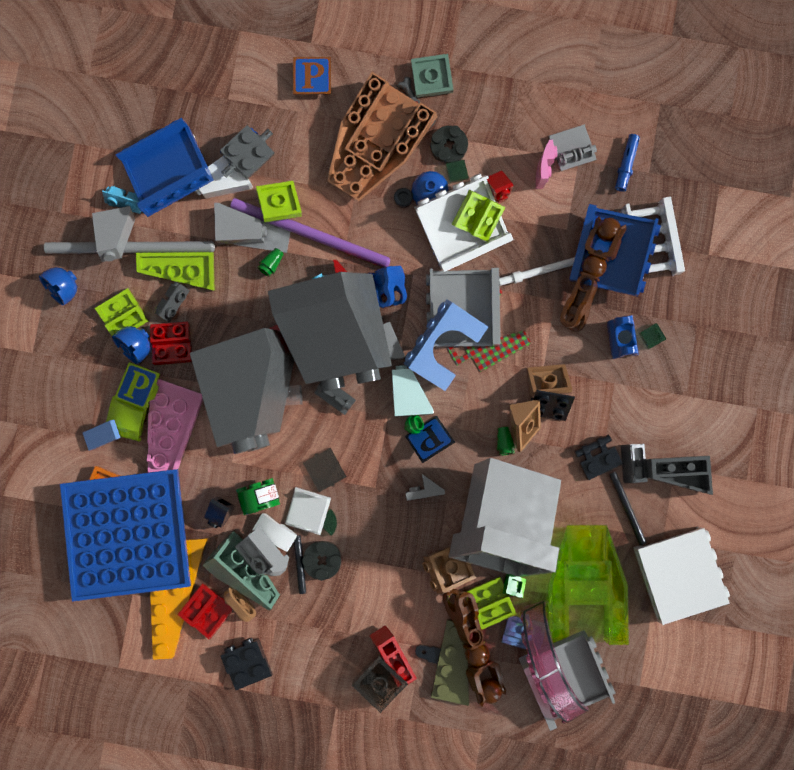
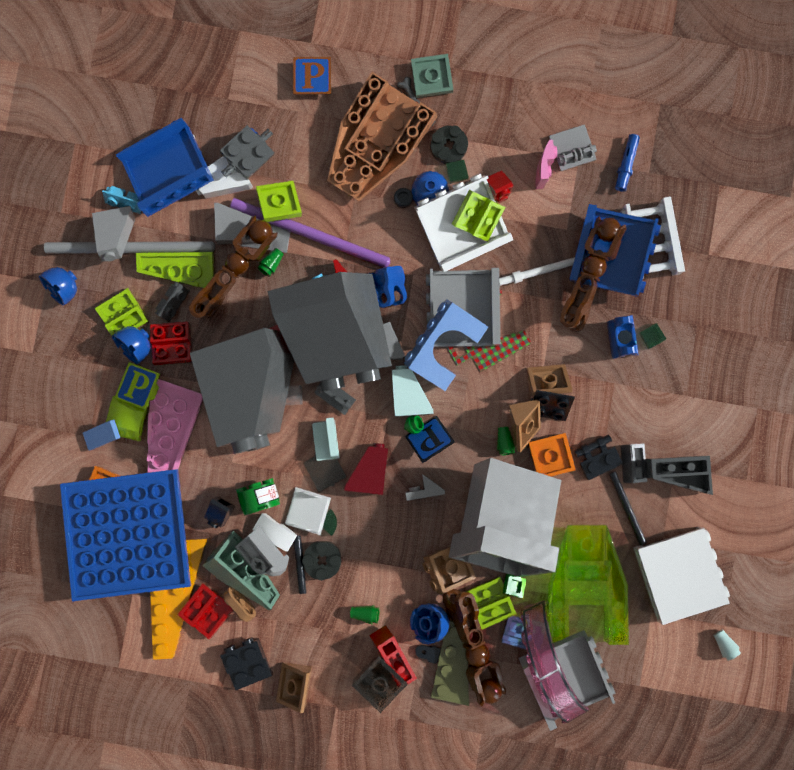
(235, 265): none -> reddish brown piece
(294, 686): none -> medium nougat slope
(325, 440): none -> light aqua panel
(366, 614): none -> green cone
(370, 471): none -> dark red slope
(429, 623): none -> blue cylinder
(552, 455): none -> orange plate
(727, 646): none -> light aqua cone

